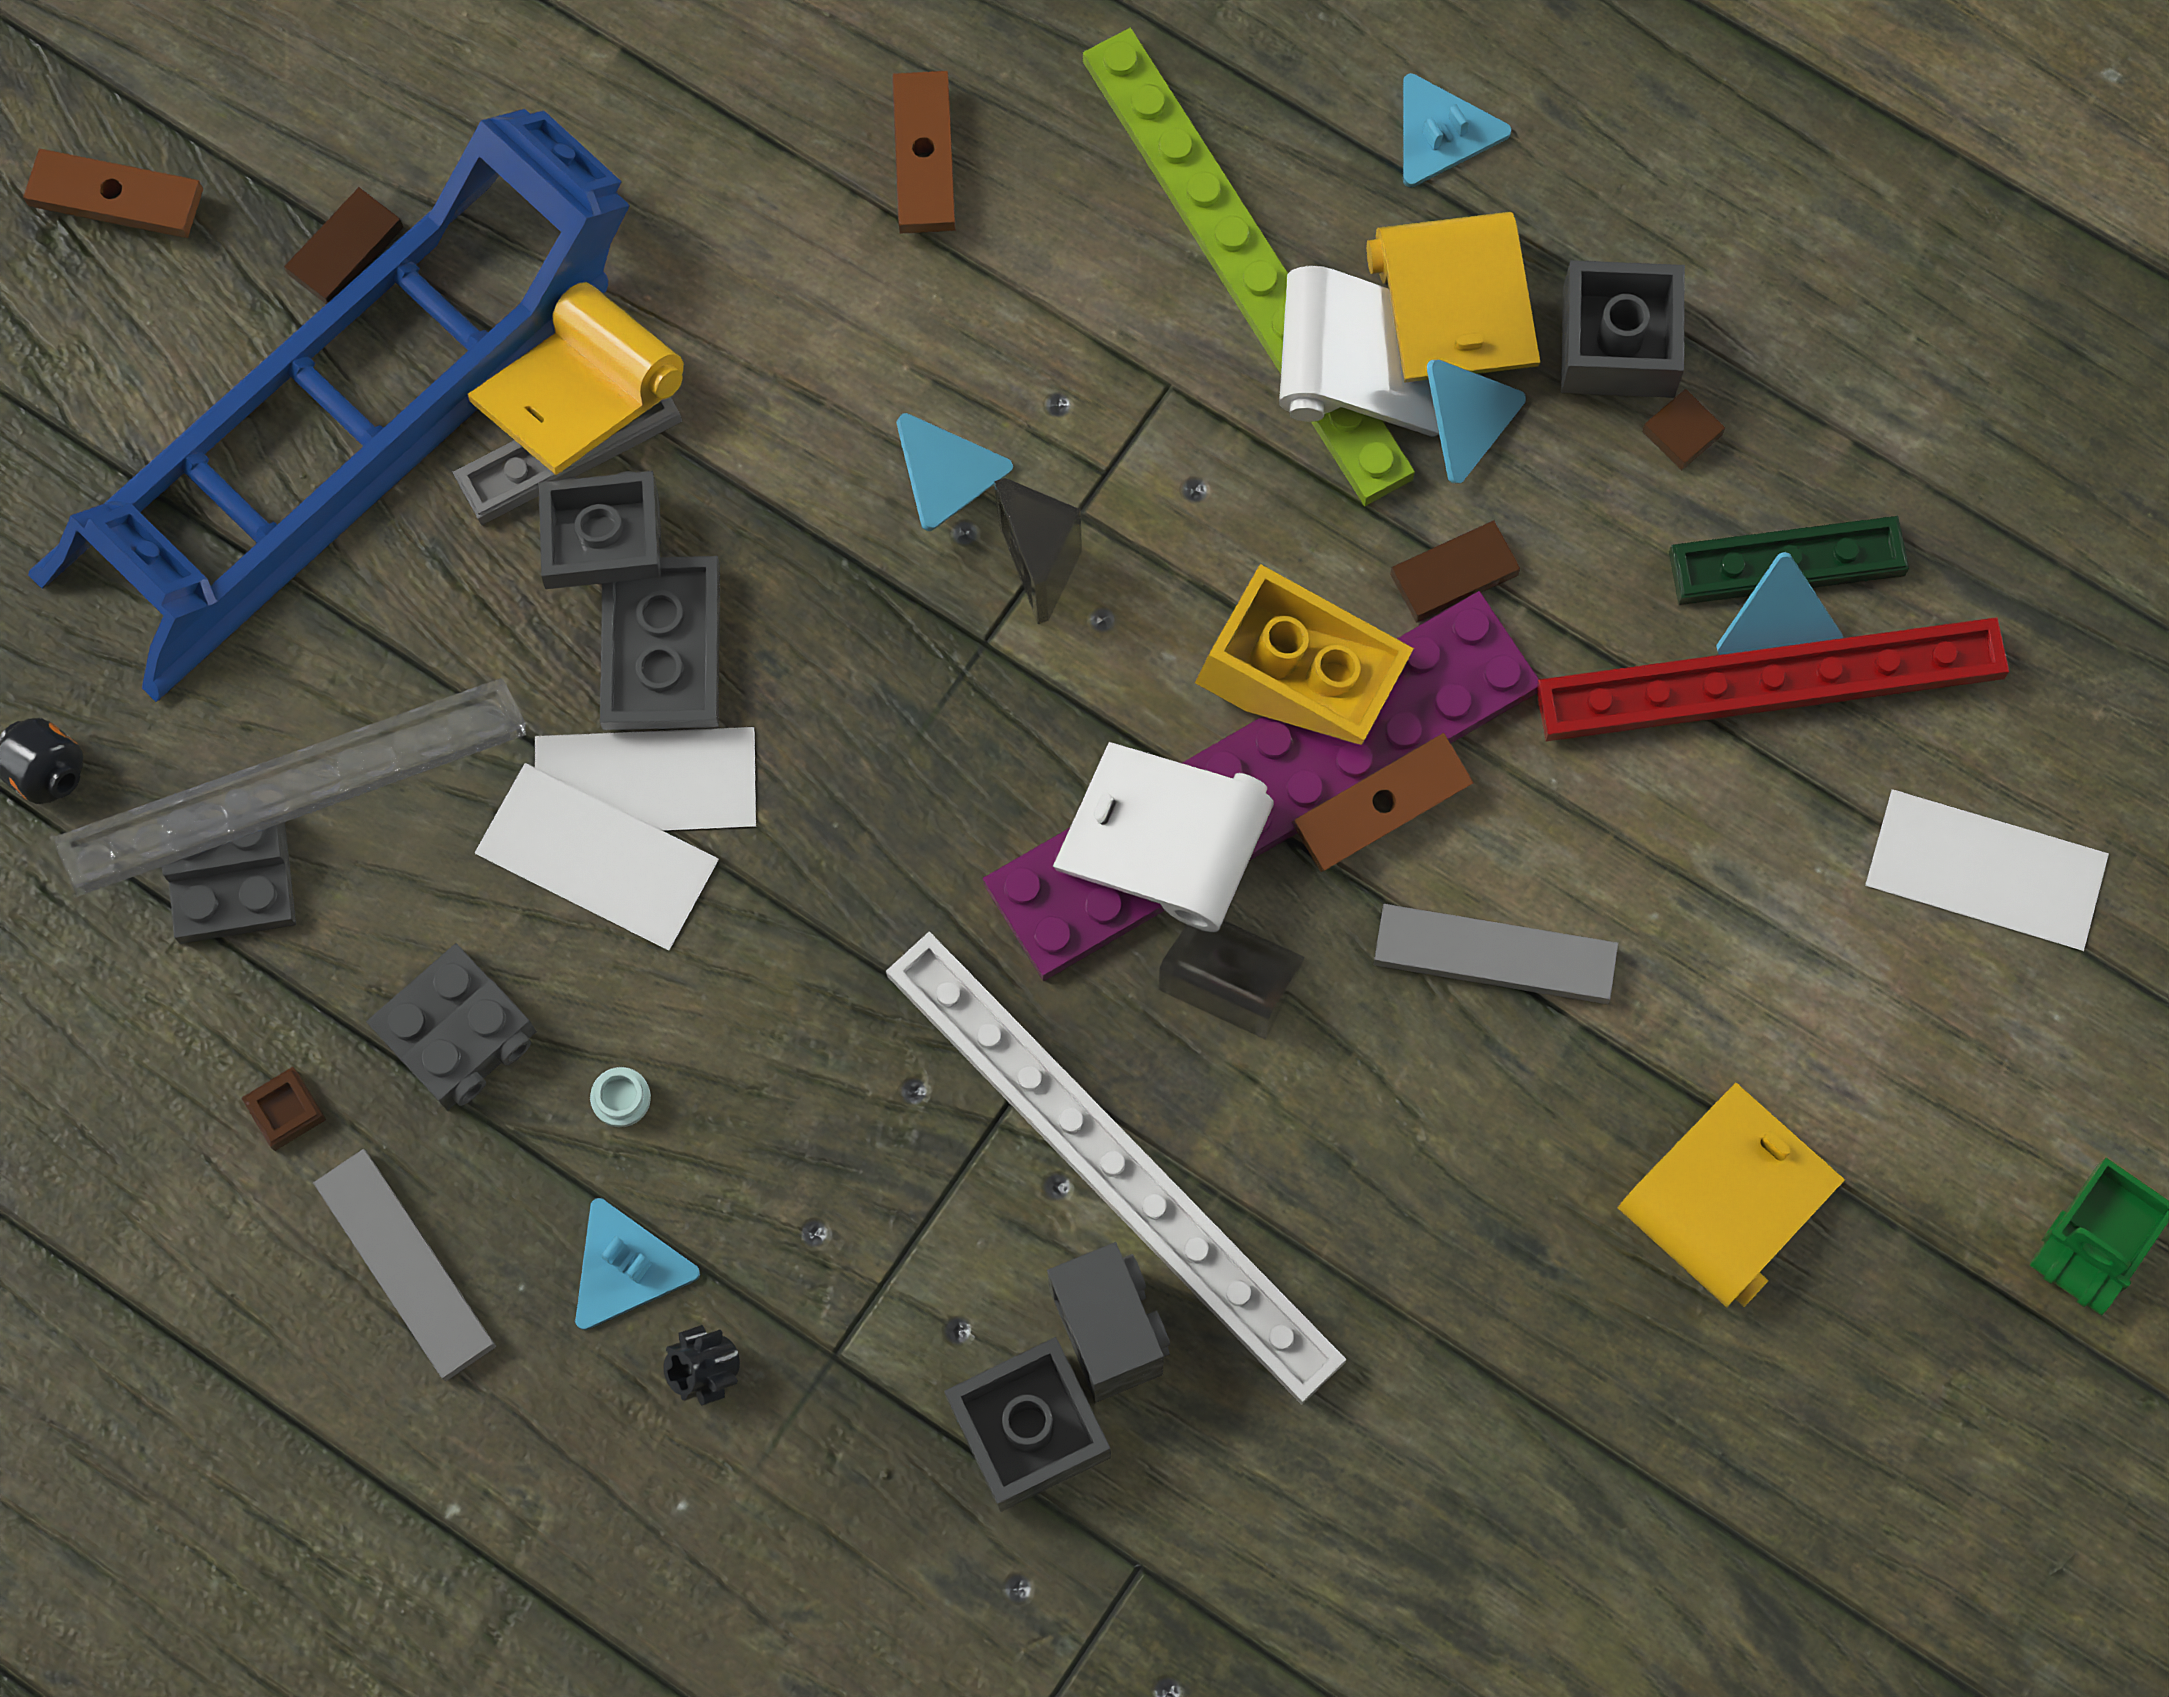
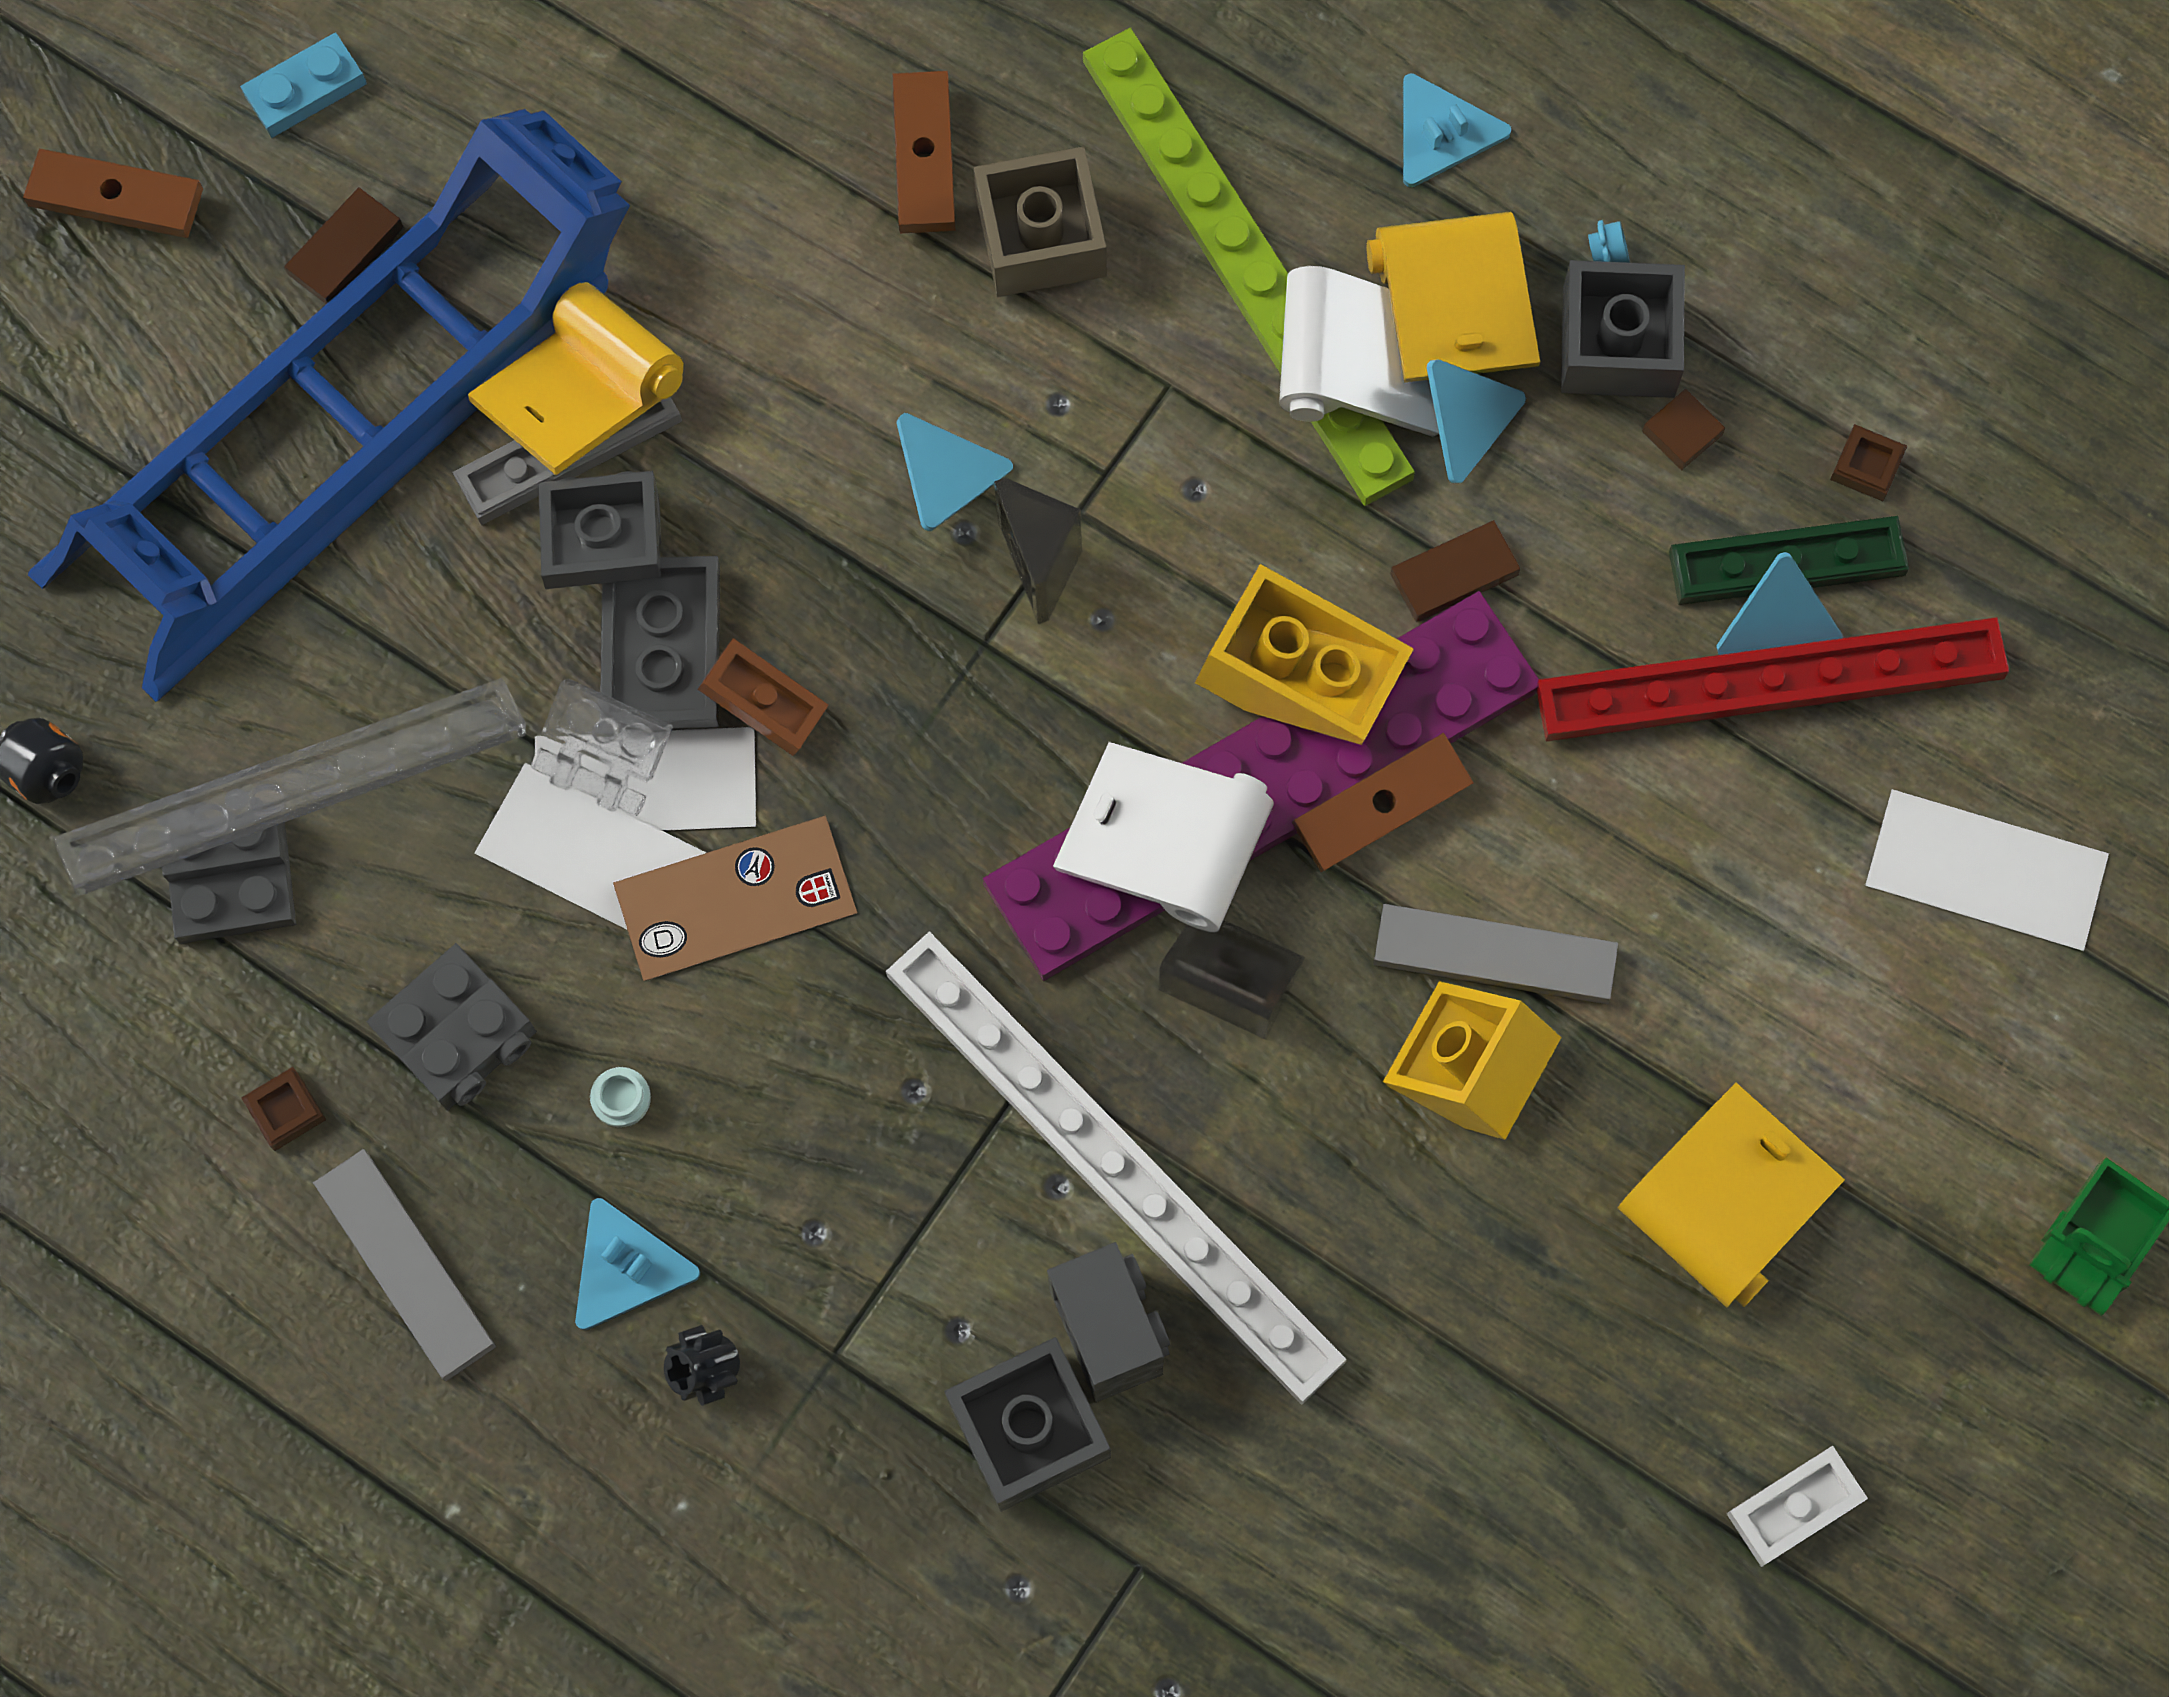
(303, 85): none -> medium azure plate
(607, 732): none -> clear plate
(734, 898): none -> medium nougat sticker
(763, 697): none -> dark orange plate
(1040, 221): none -> dark tan brick
(1473, 1058): none -> yellow slope
(1609, 243): none -> medium azure plate
(1797, 1506): none -> white plate
(1868, 462): none -> reddish brown tile

